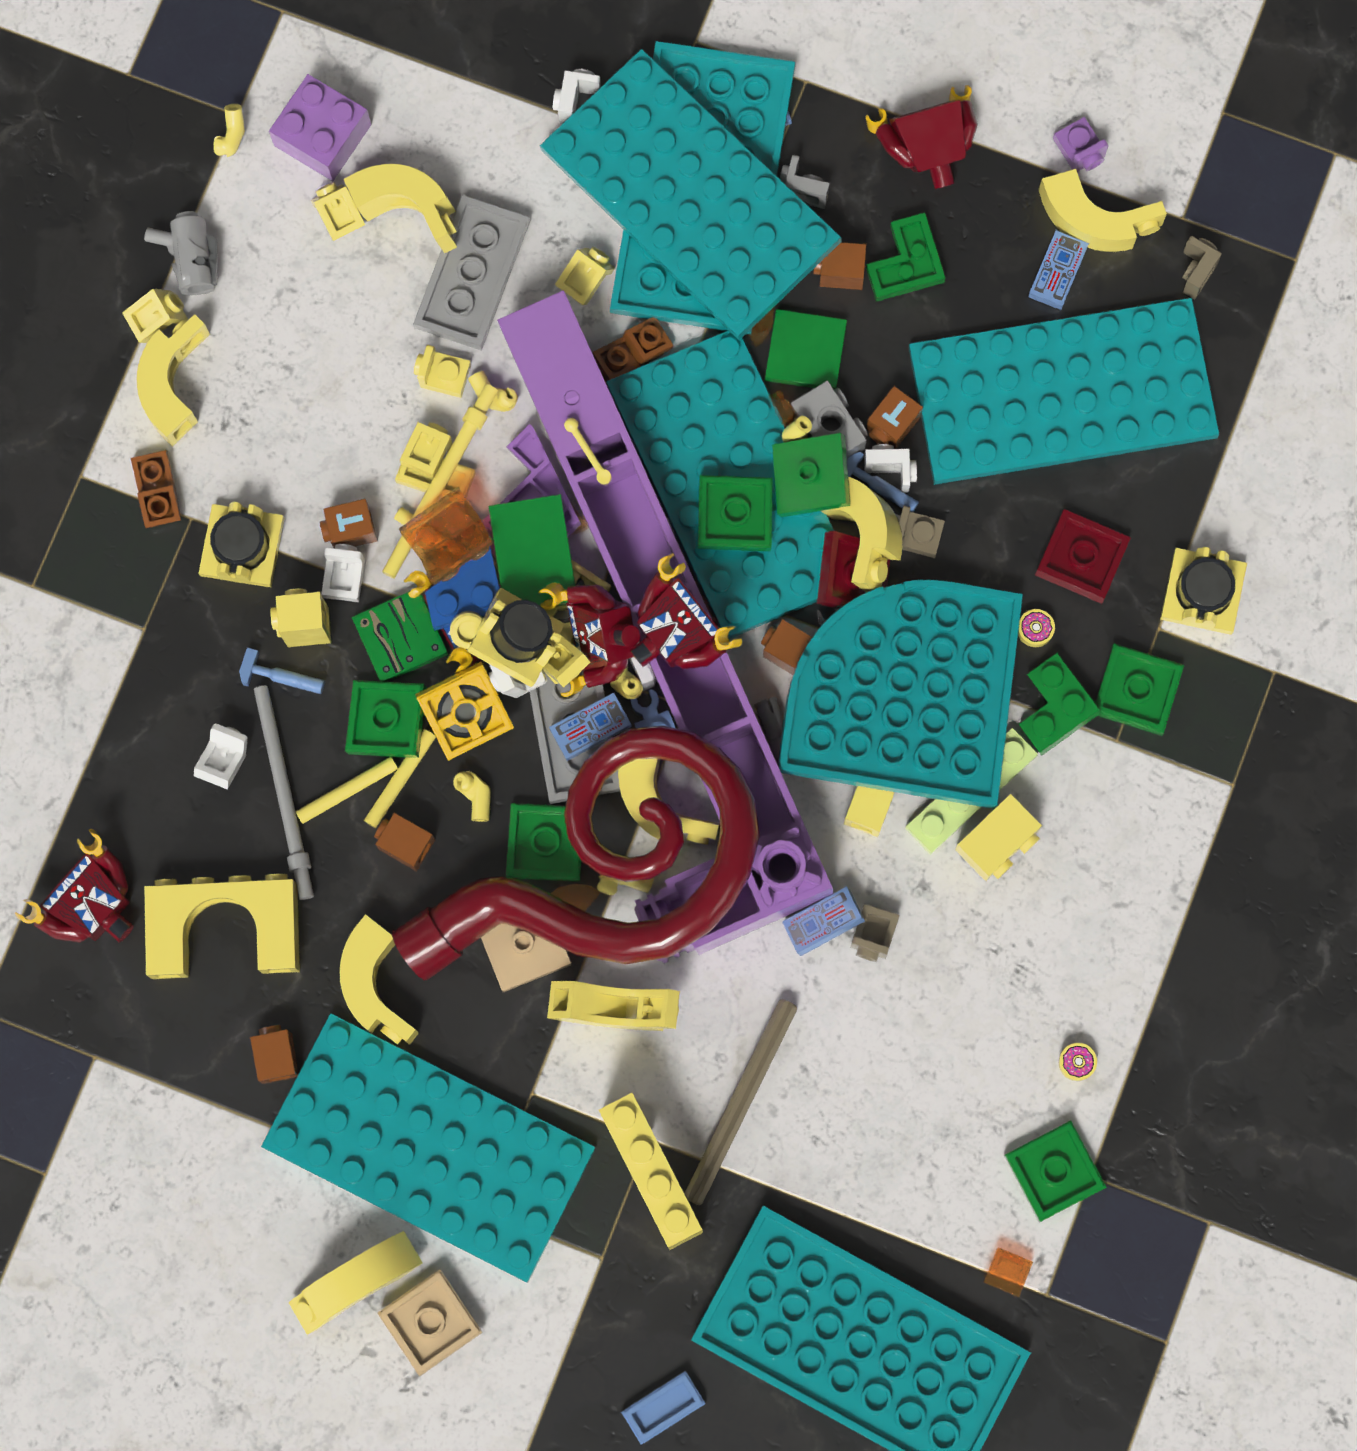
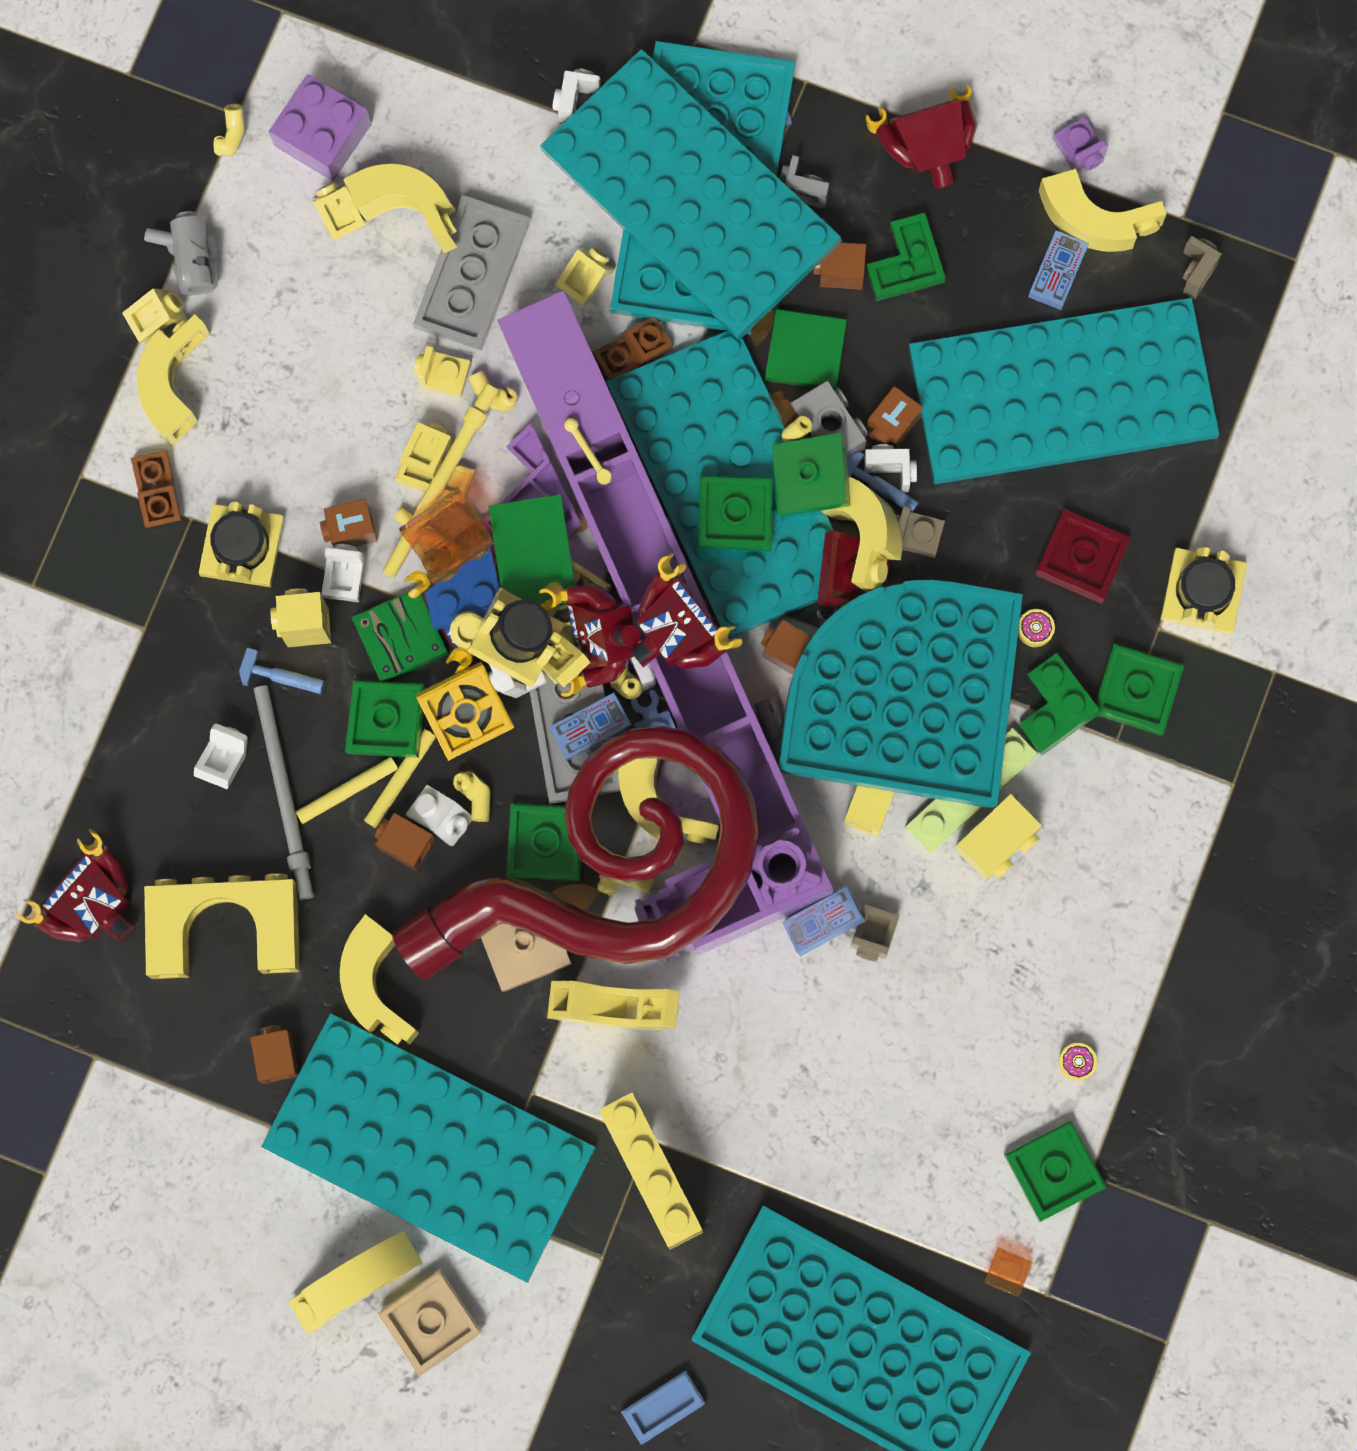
(439, 815): none -> white bracket
(740, 1102): dark tan axle -> none

